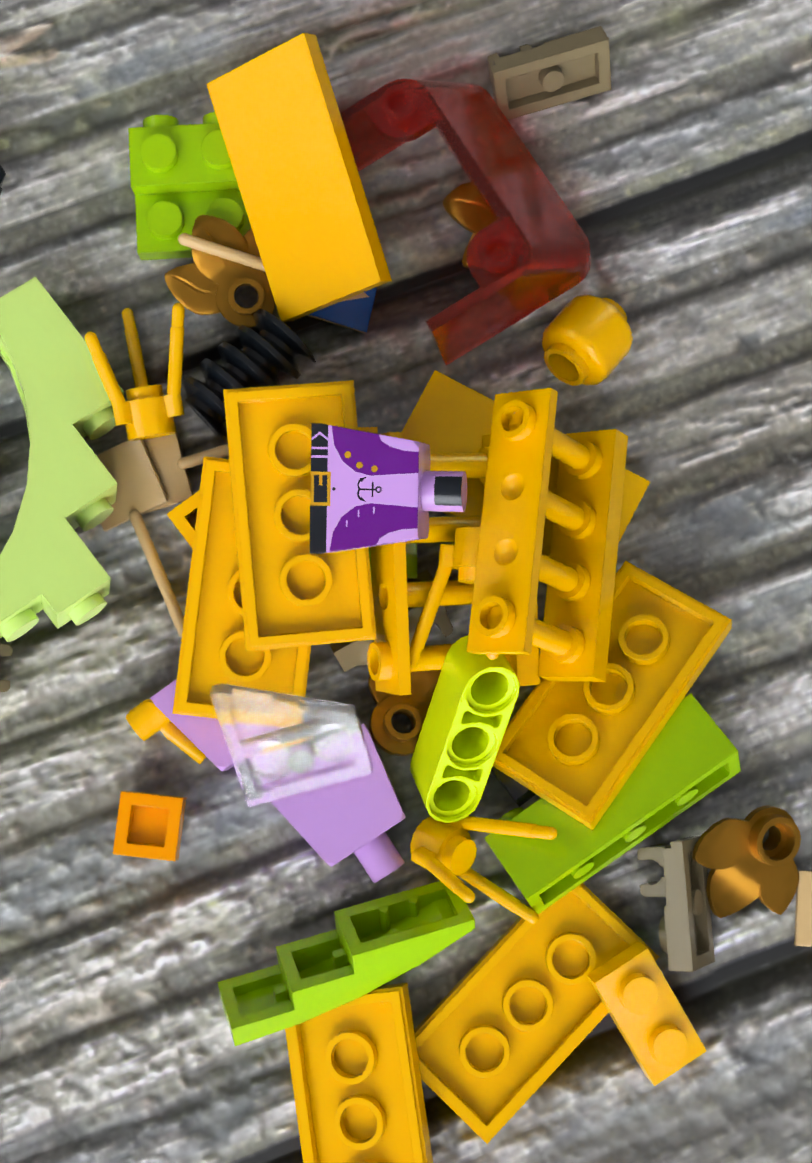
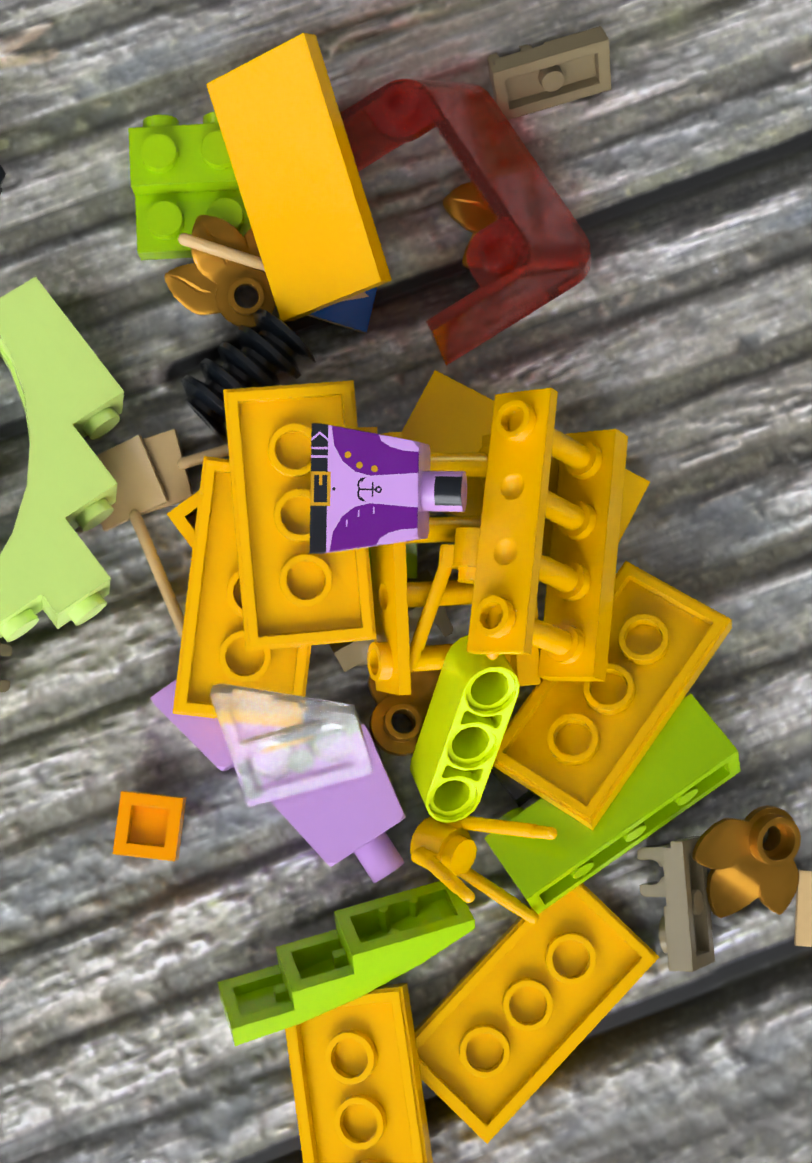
(147, 410): yellow plant -> none
(148, 720): yellow hand -> none
(586, 340): yellow head -> none
(646, 1012): yellow plate -> none

